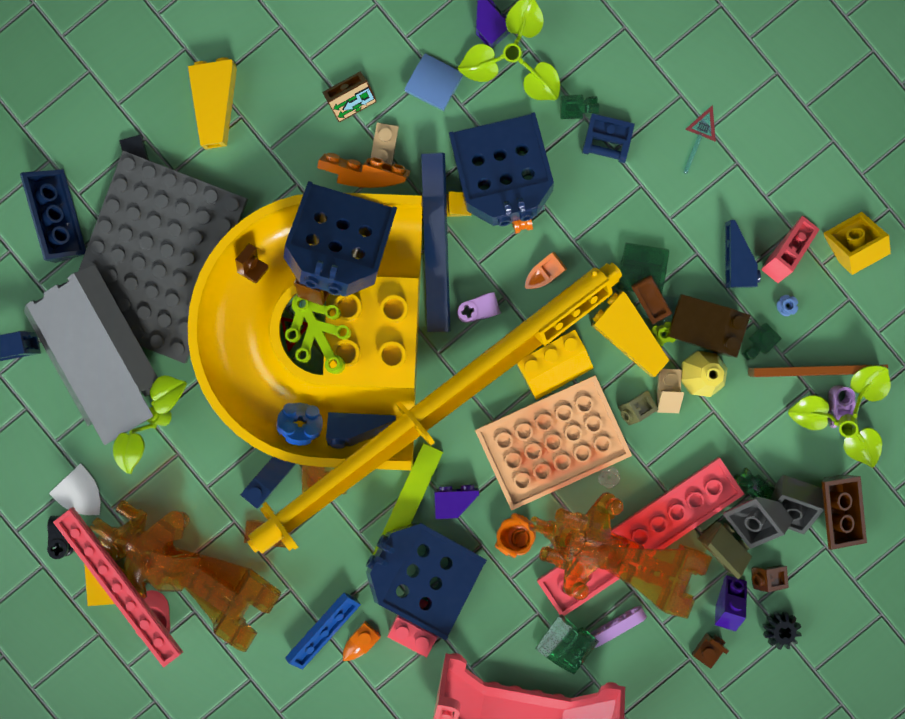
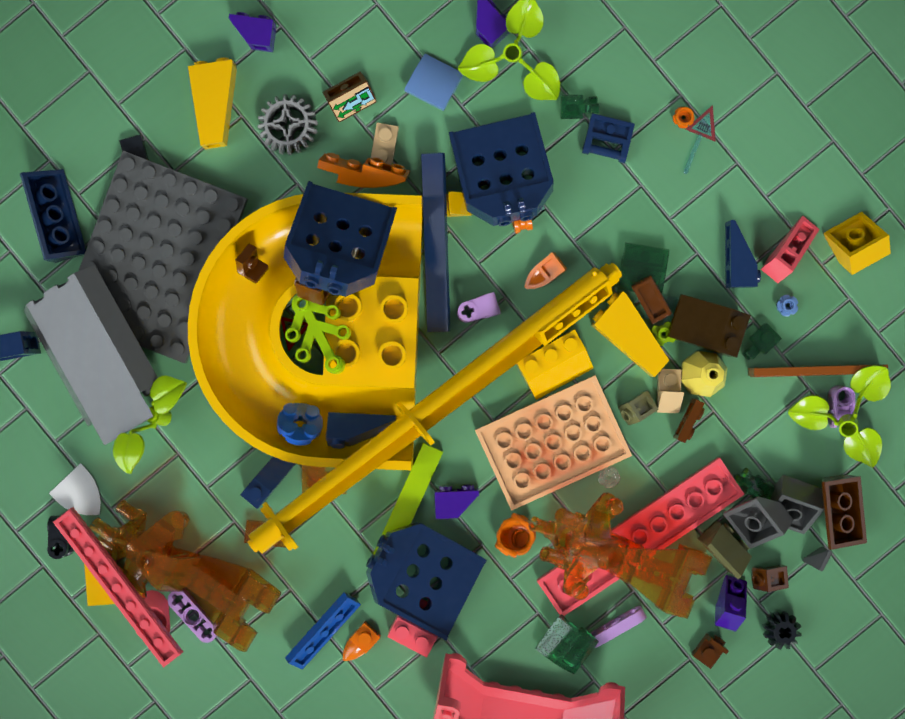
(177, 607): none -> lavender beam
(257, 32): none -> dark purple slope
(296, 124): none -> light grey gear
(689, 117): none -> orange plate
(693, 412): none -> reddish brown plate
(818, 558): none -> dark grey slope

